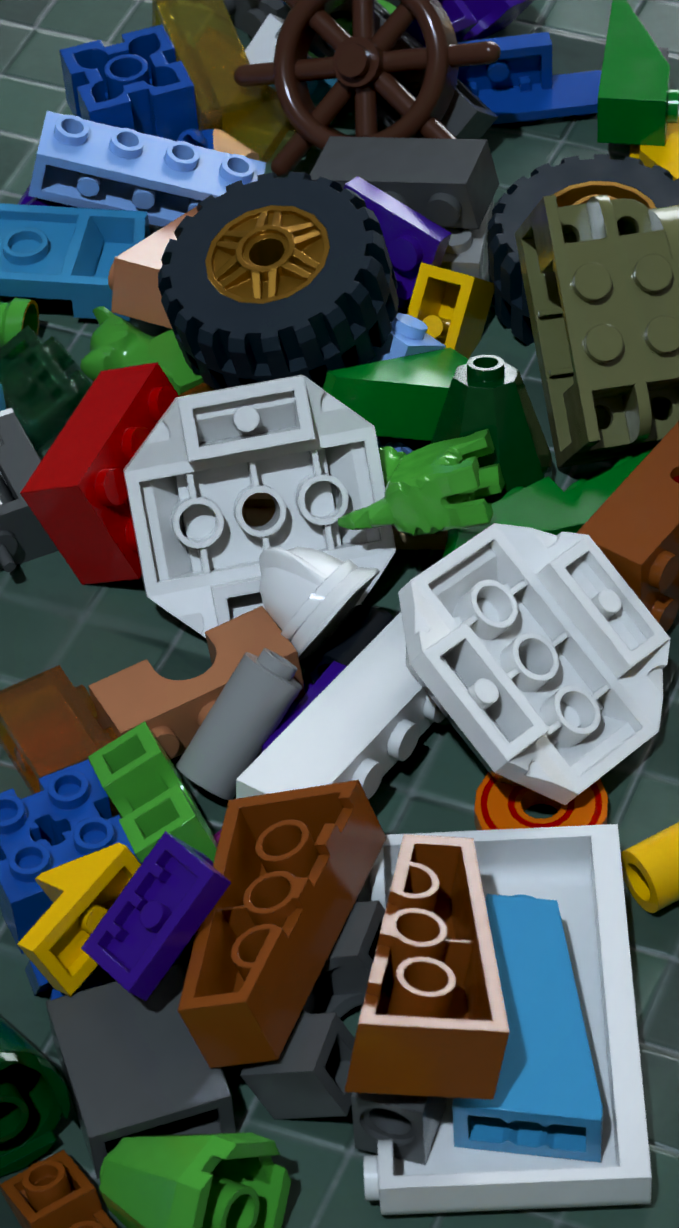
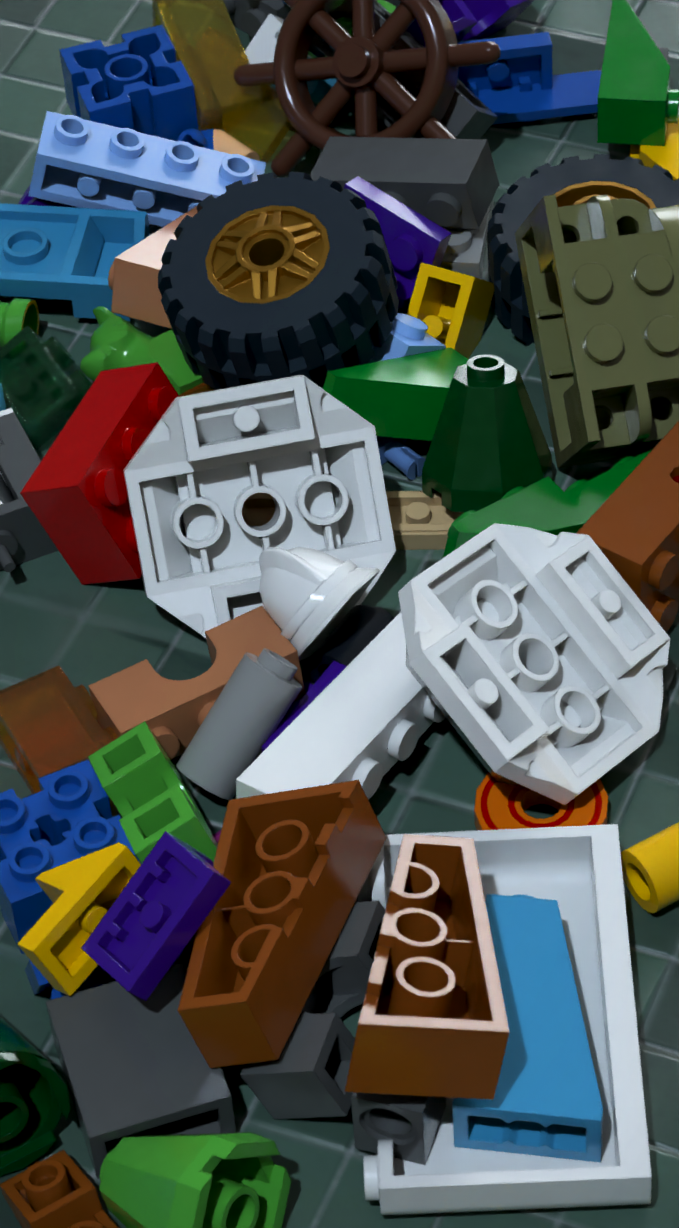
(433, 488): bright green animal -> none

